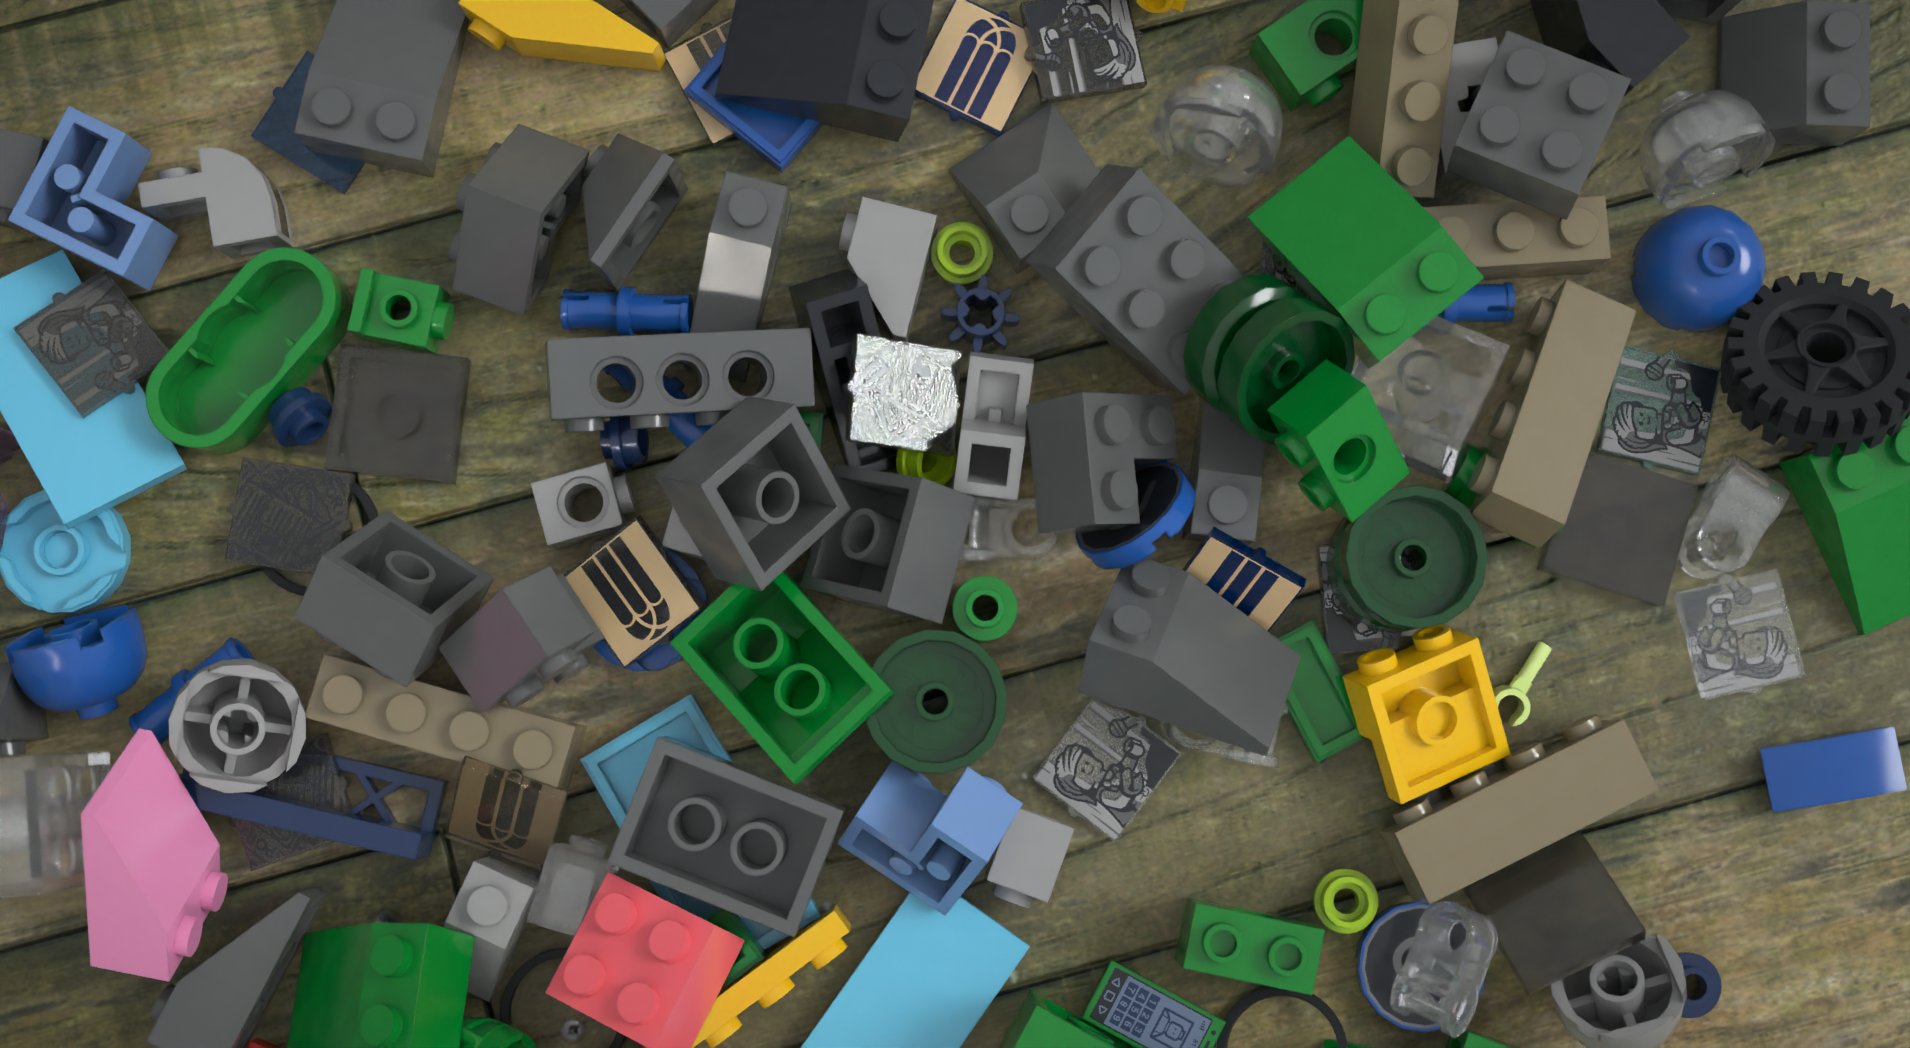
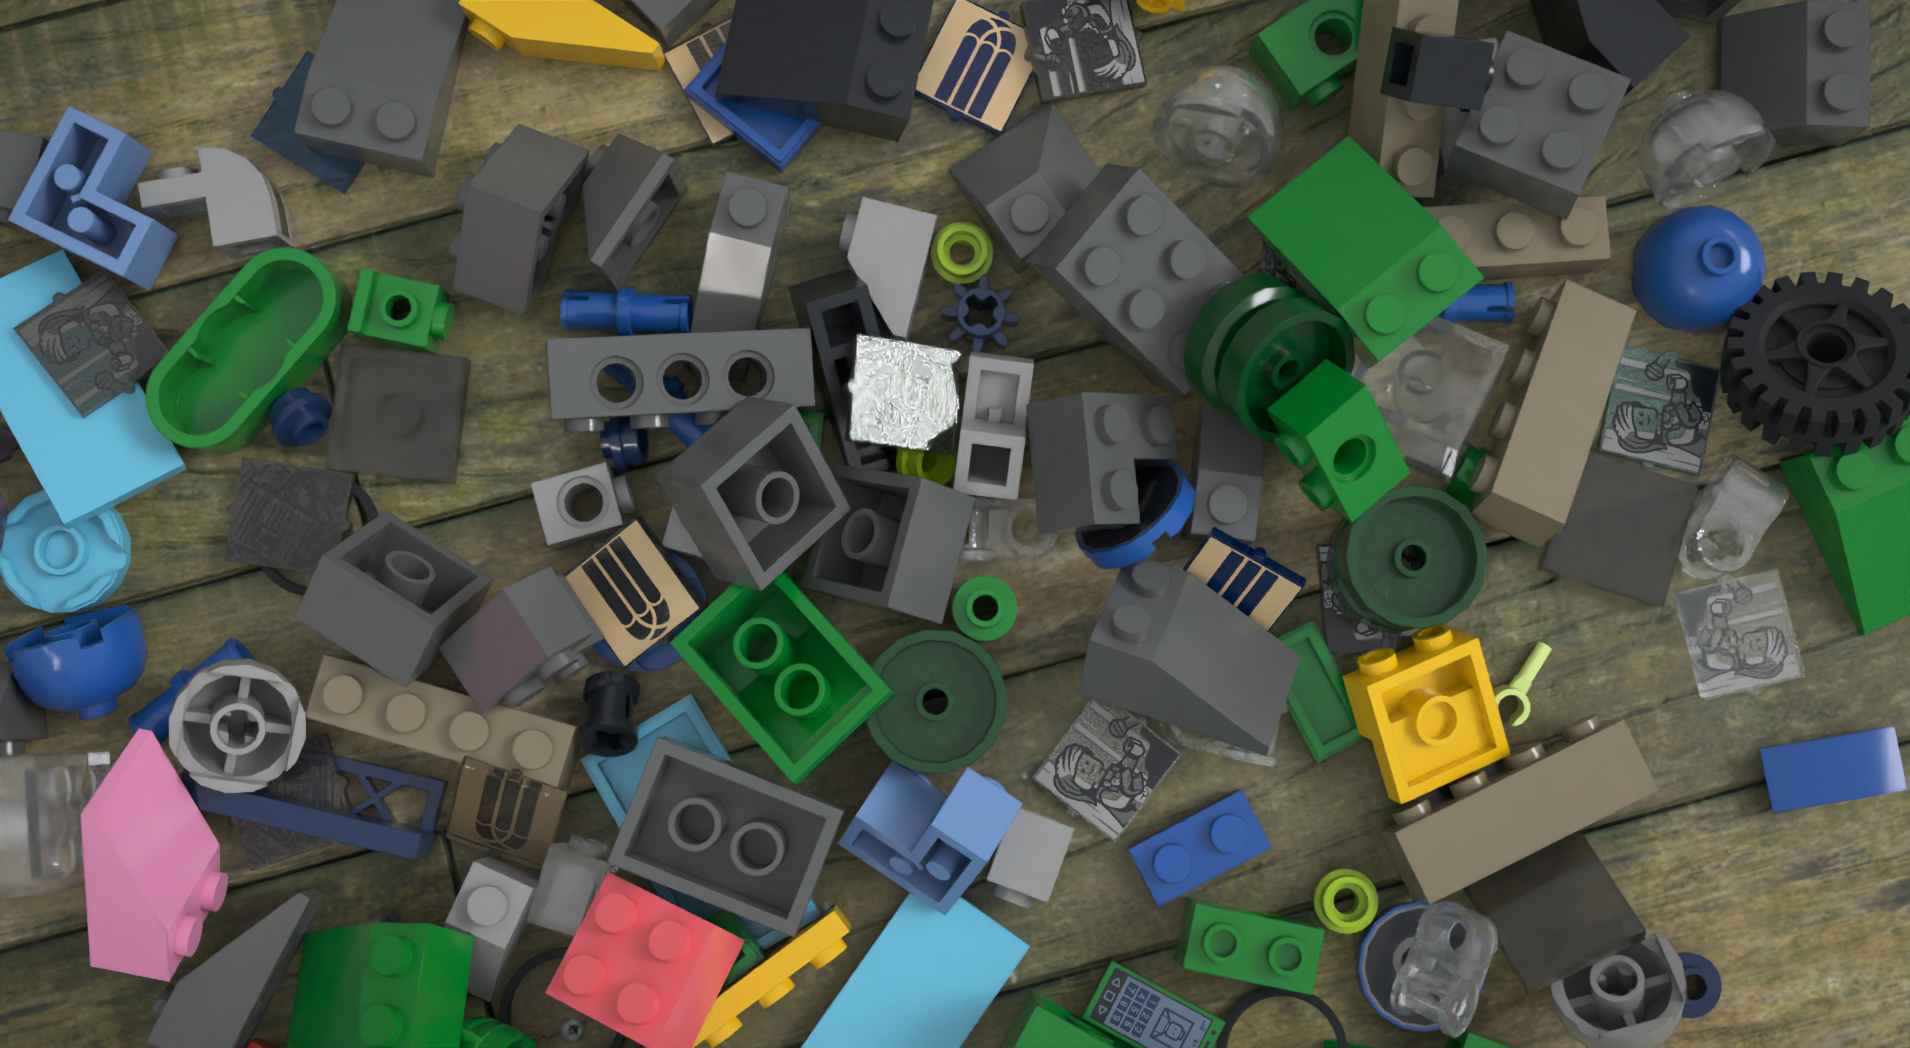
(610, 714): none -> black bush
(1199, 847): none -> blue plate
(1438, 69): none -> black brick

